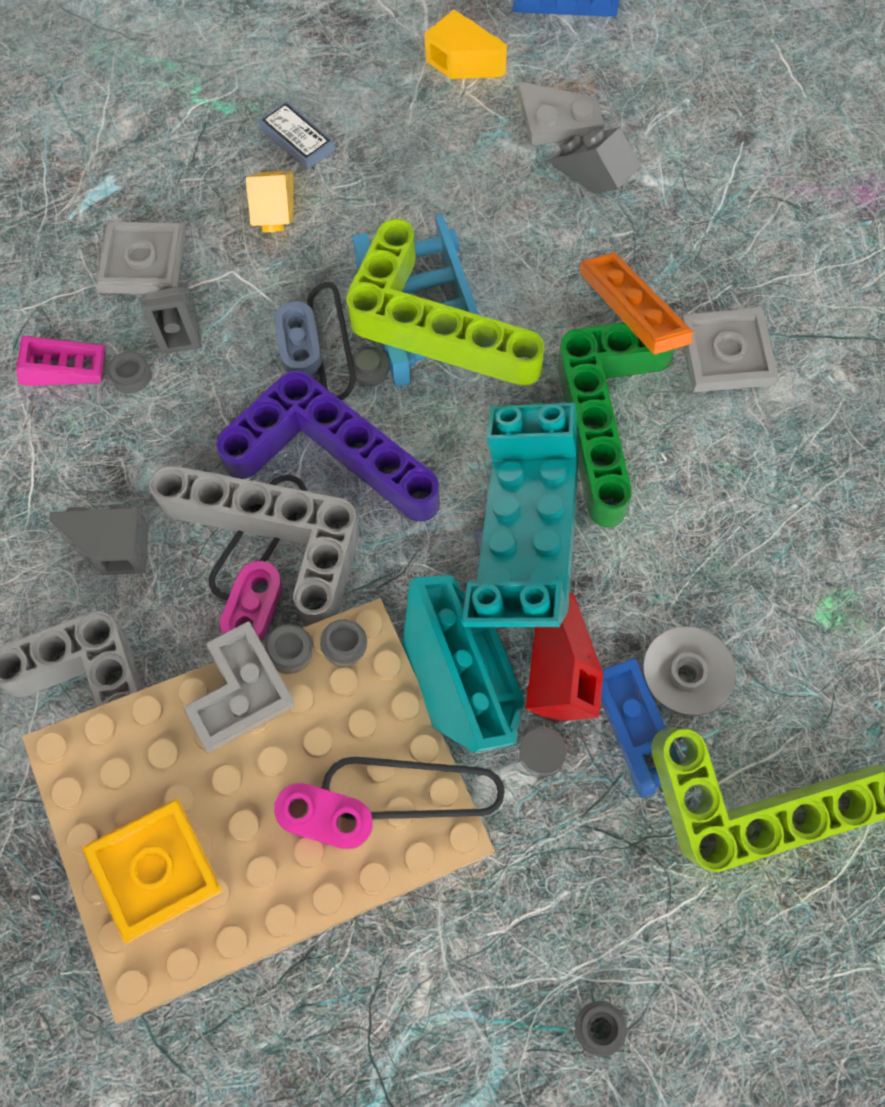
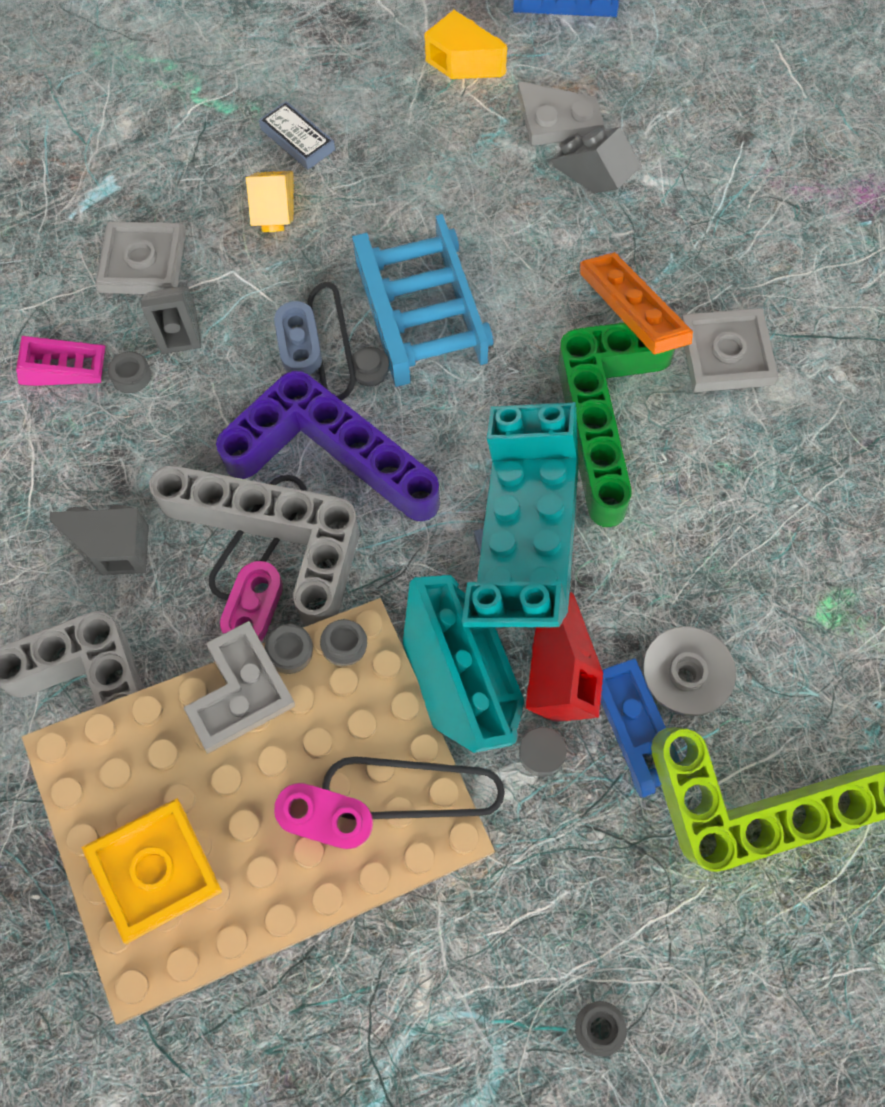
(379, 291): lime beam -> none

